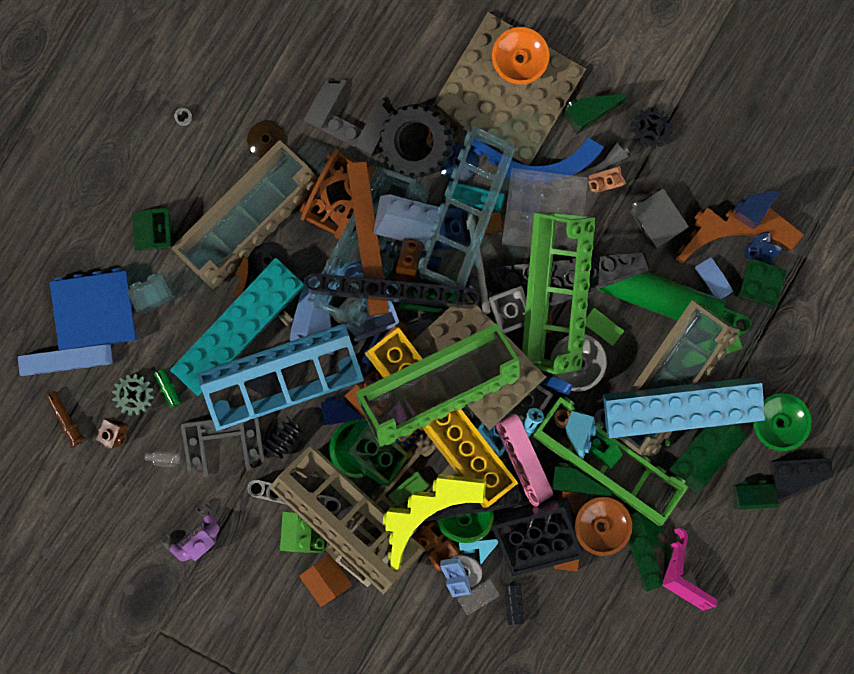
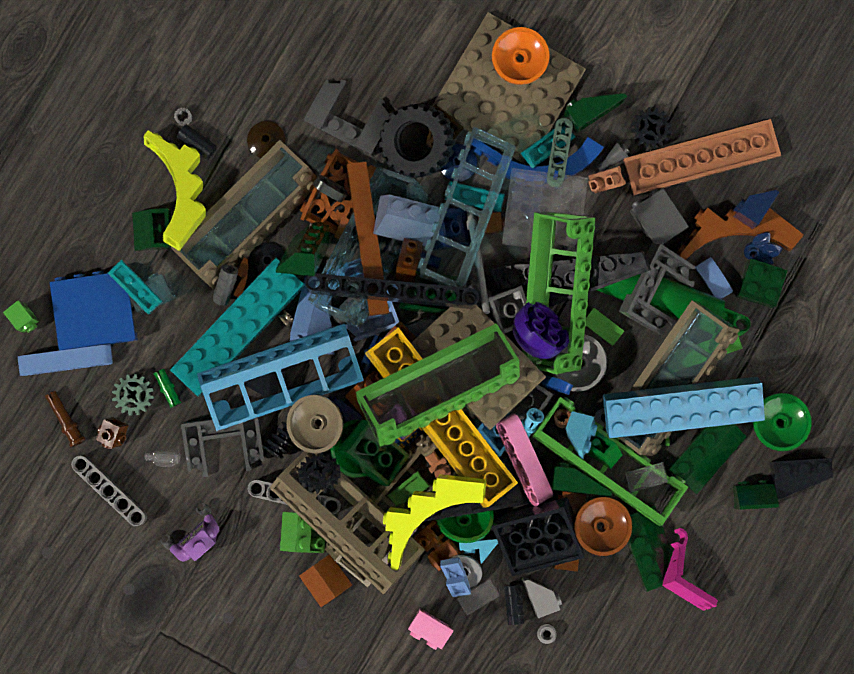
(21, 317): none -> bright green brick
(100, 487): none -> light grey beam
(135, 287): none -> teal tile
(188, 186): none -> neon yellow arch
(196, 140): none -> black axle
(225, 284): none -> dark grey axle
(303, 423): none -> dark tan dish
(305, 251): none -> dark green slope
(327, 468): none -> black gear
(330, 188): none -> pearl dark grey beam
(430, 629): none -> bright pink slope
(437, 465): none -> nougat hips
(539, 331): none -> dark purple cylinder
(542, 148): none -> teal tile
(542, 598): none -> light grey slope
(551, 638): none -> light grey plate
(559, 152): none -> sand green beam
(638, 305): none -> dark grey wedge
(646, 477): none -> clear tile
(702, 157): none -> nougat plate

